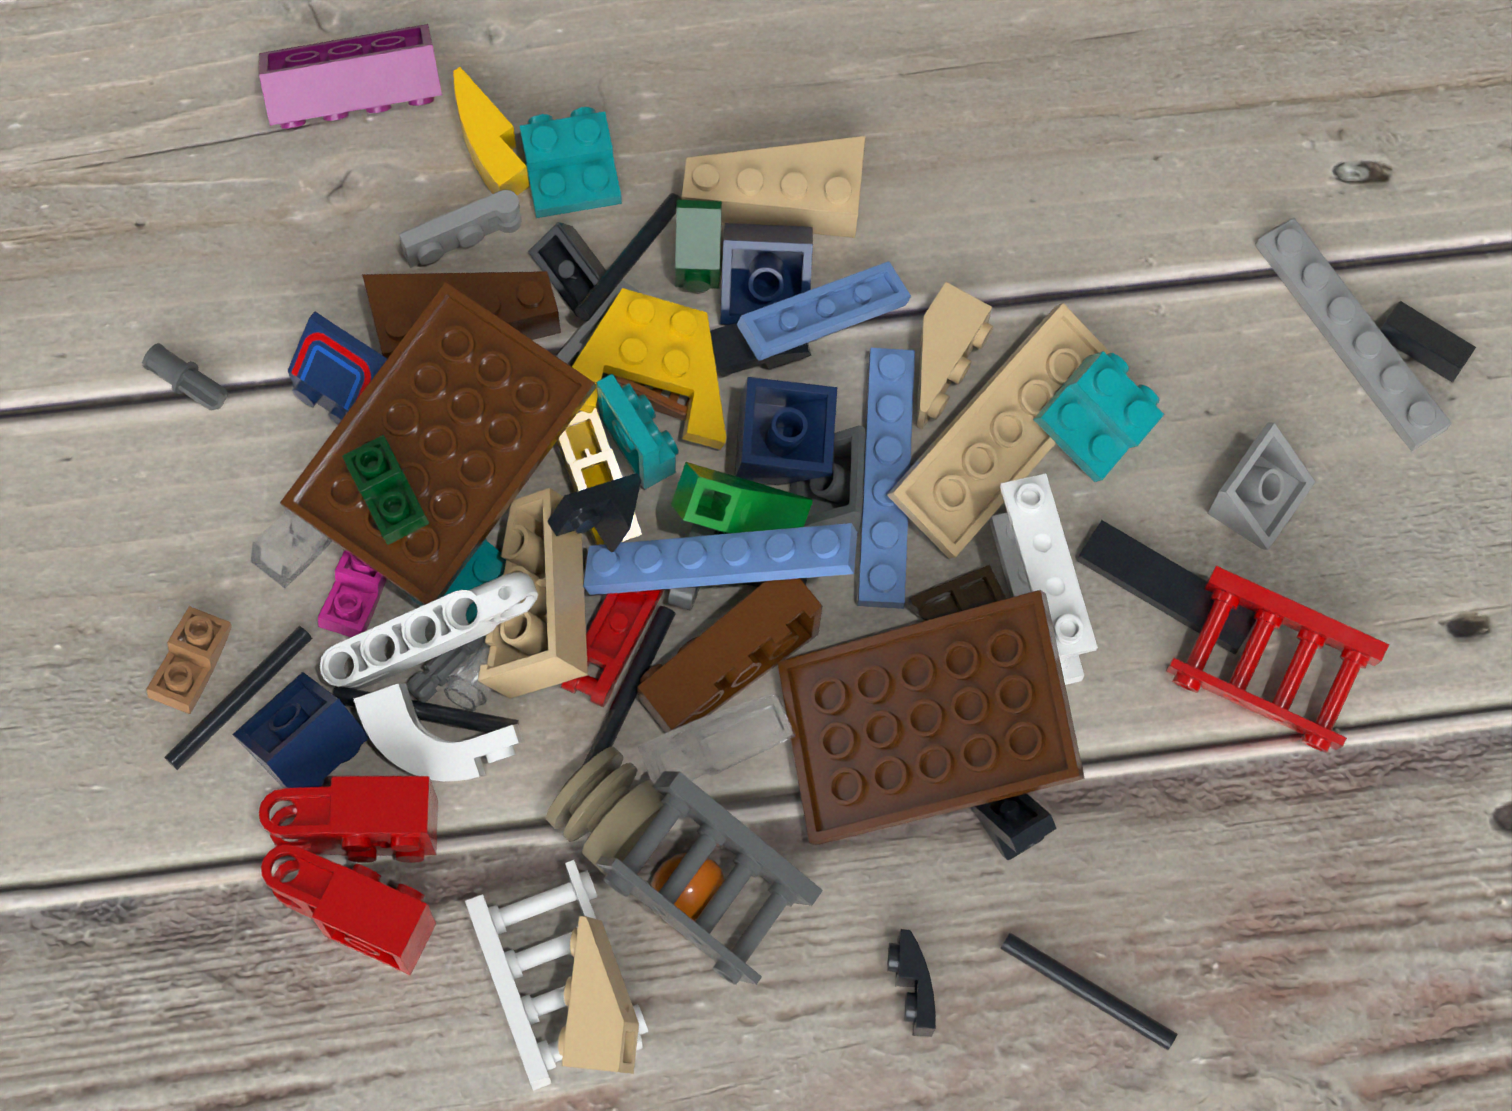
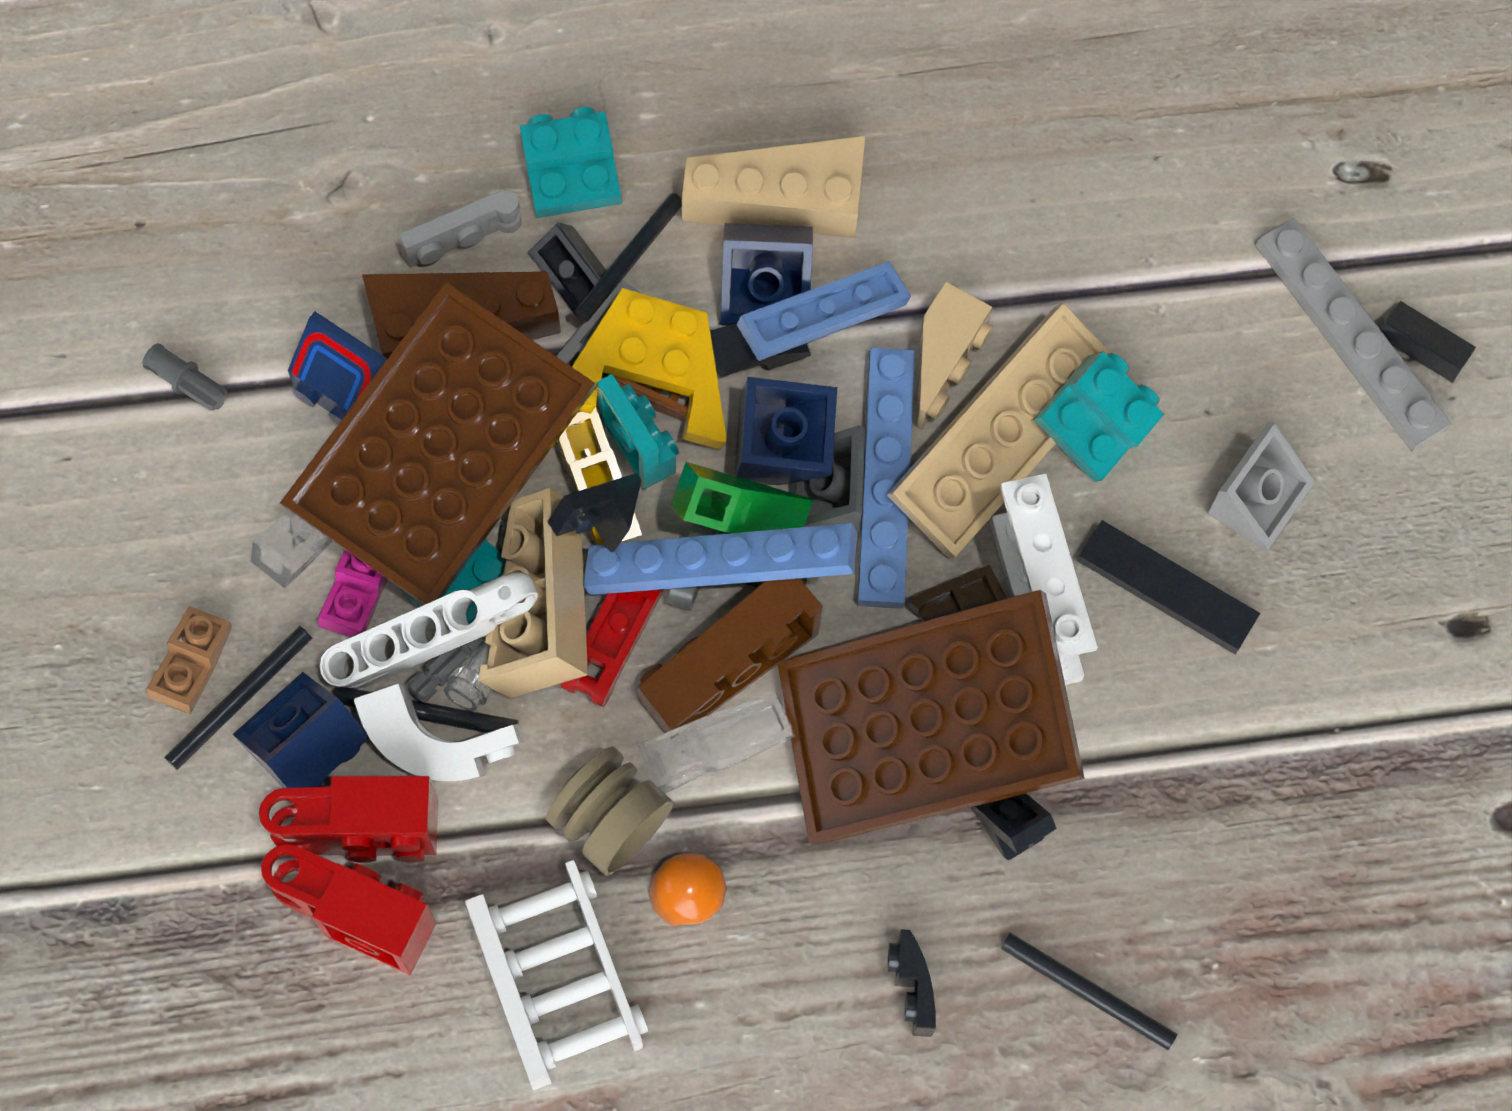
(349, 76): slope -> none
(385, 489): dark green slope -> none
(488, 138): yellow slope -> none
(600, 1016): tan slope -> none
(628, 688): black bar -> none
(698, 245): slope -> none
(752, 858): dark grey fence -> none
(1313, 632): red fence -> none

